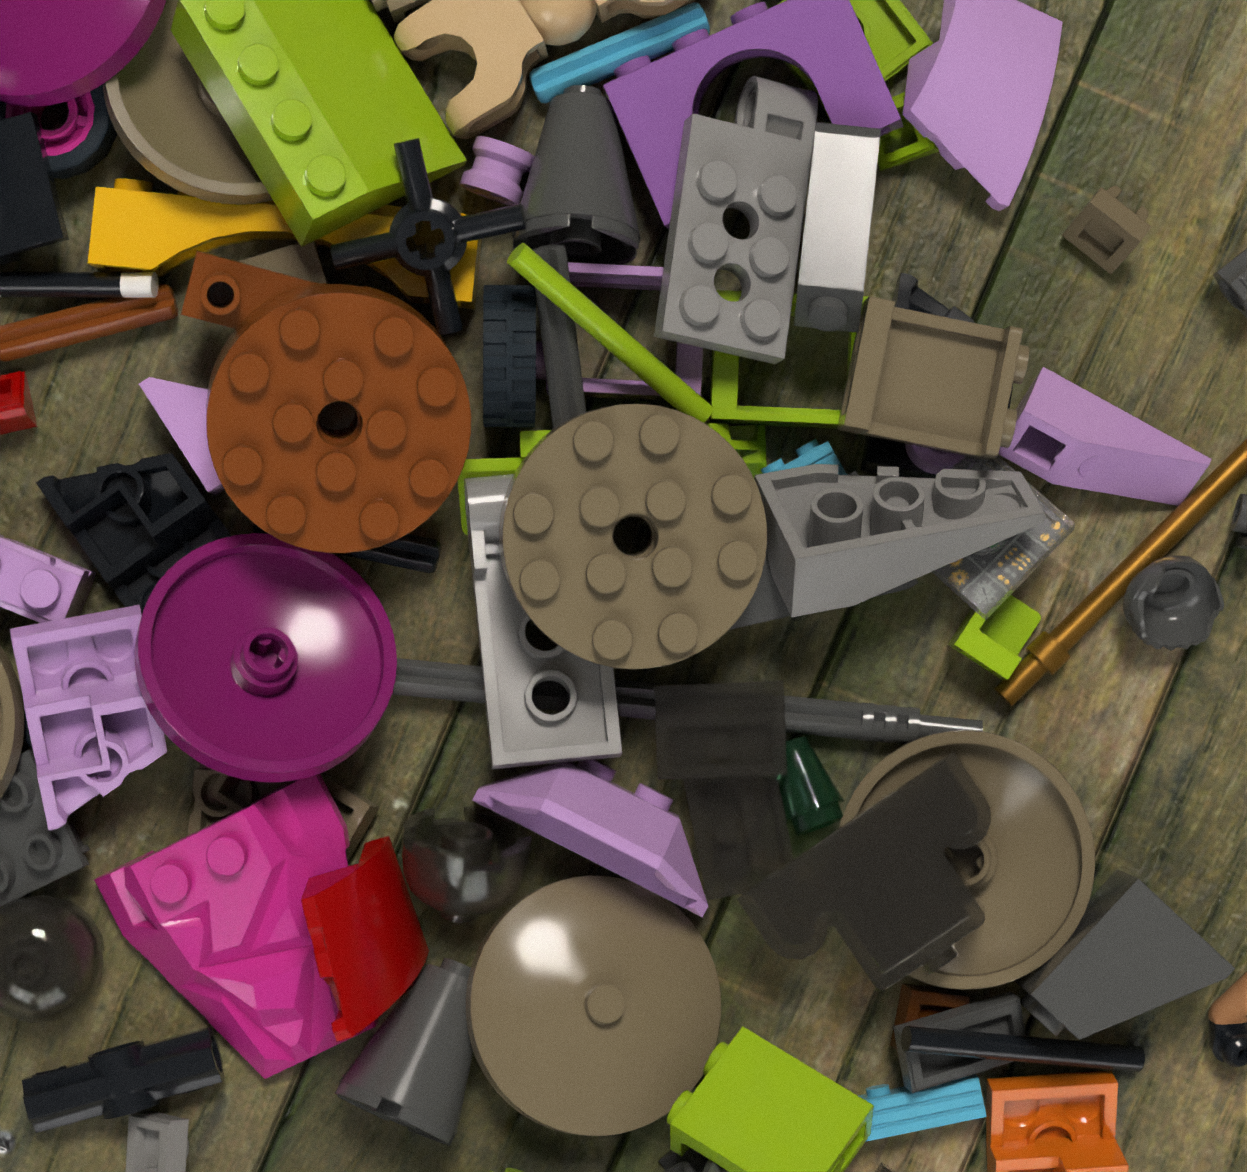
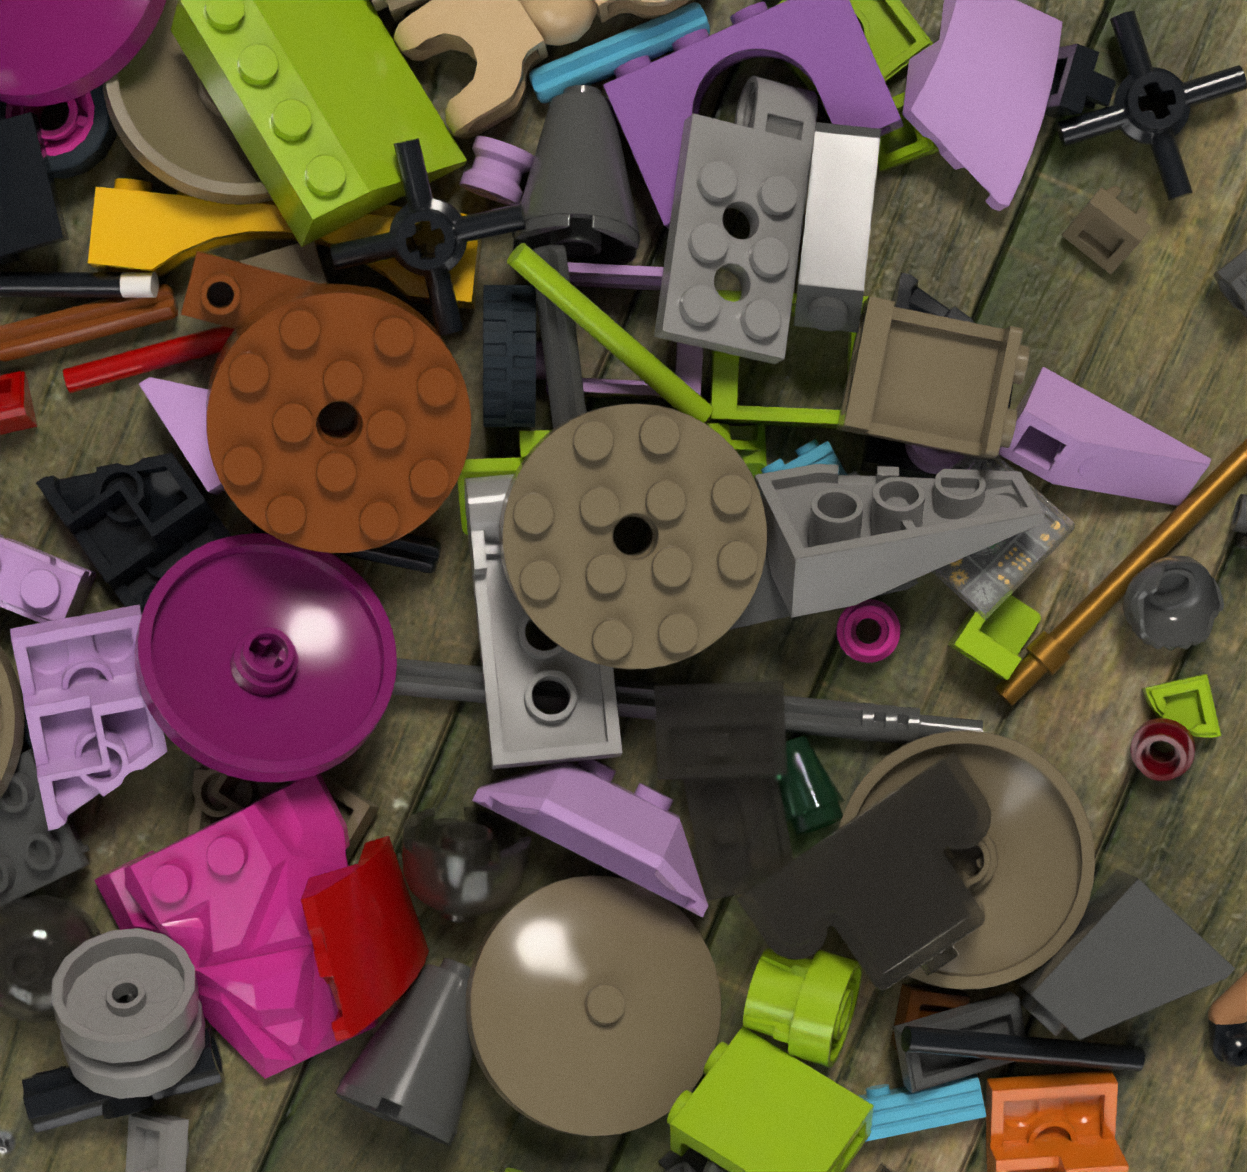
(129, 1013): none -> light grey wheel
(146, 359): none -> red bar
(804, 1003): none -> lime piece
(888, 634): none -> dark pink plate
(1077, 83): none -> black tile
(1157, 764): none -> dark red plate
(1158, 85): none -> black bar
(1186, 702): none -> lime tile

